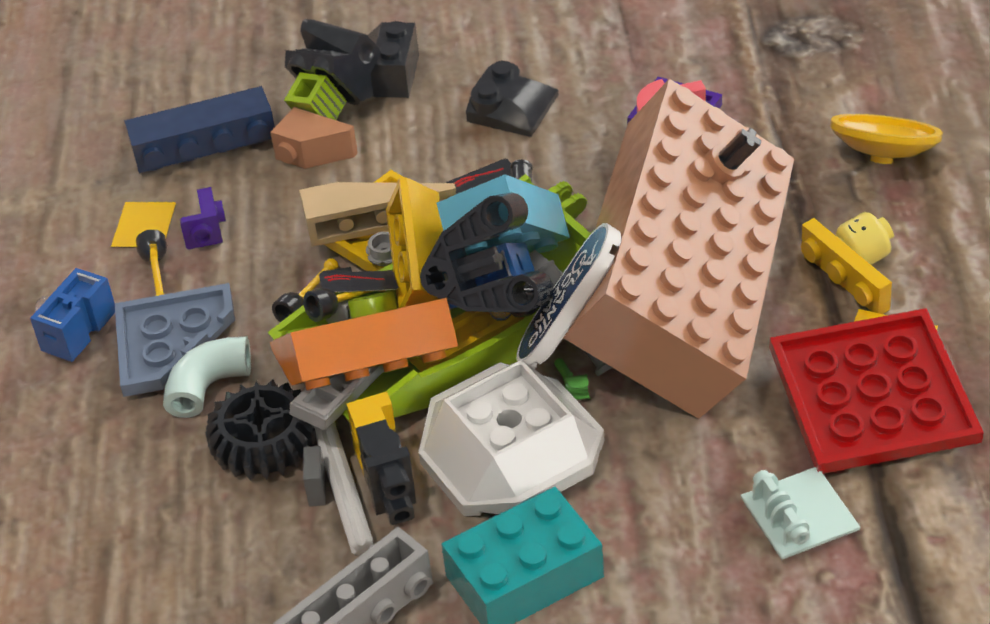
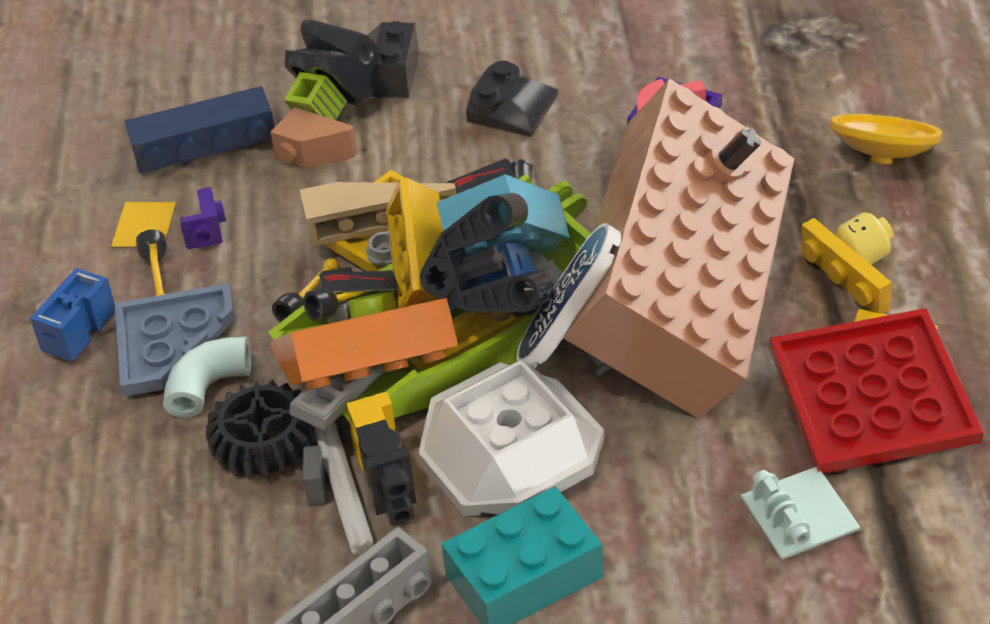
(576, 385): bright green hand -> none

